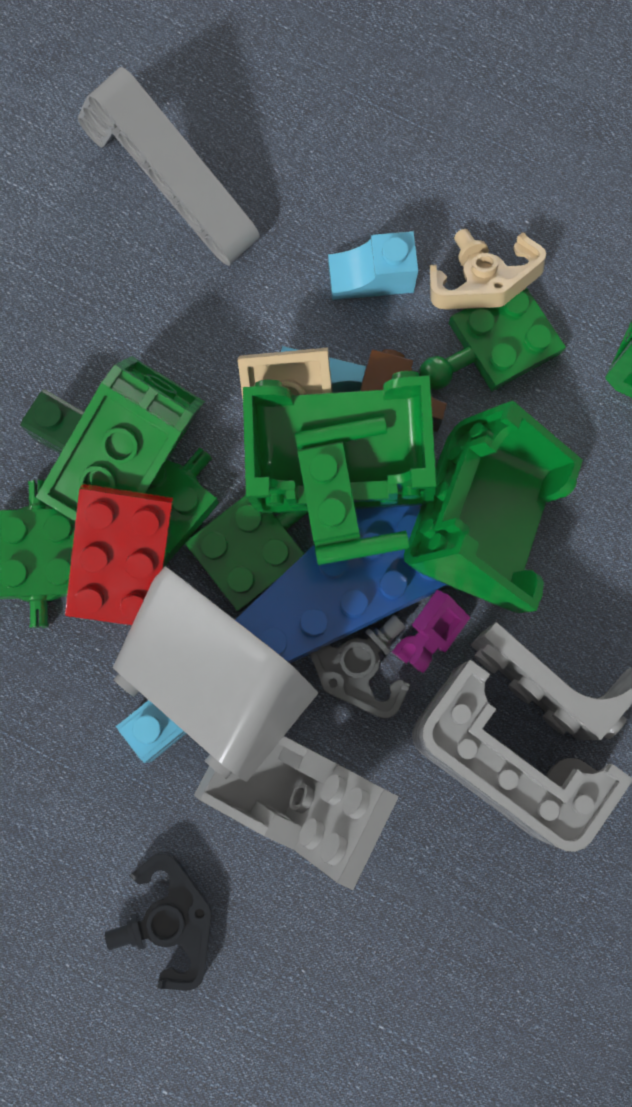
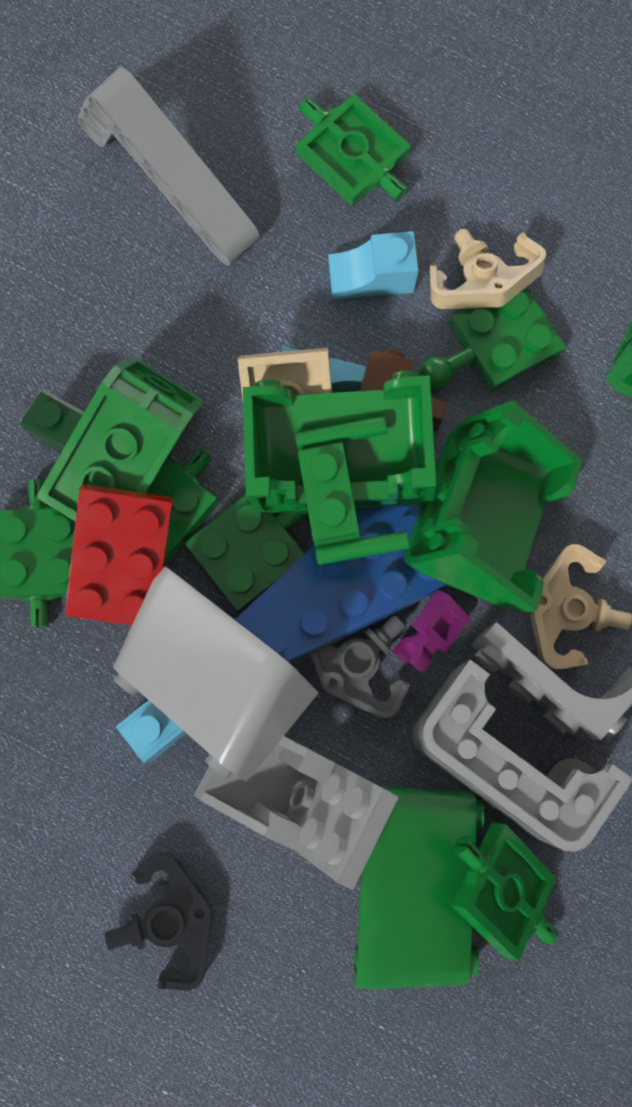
(352, 149): none -> green plate
(406, 892): none -> green windscreen
(504, 891): none -> green plate
(570, 608): none -> tan piece

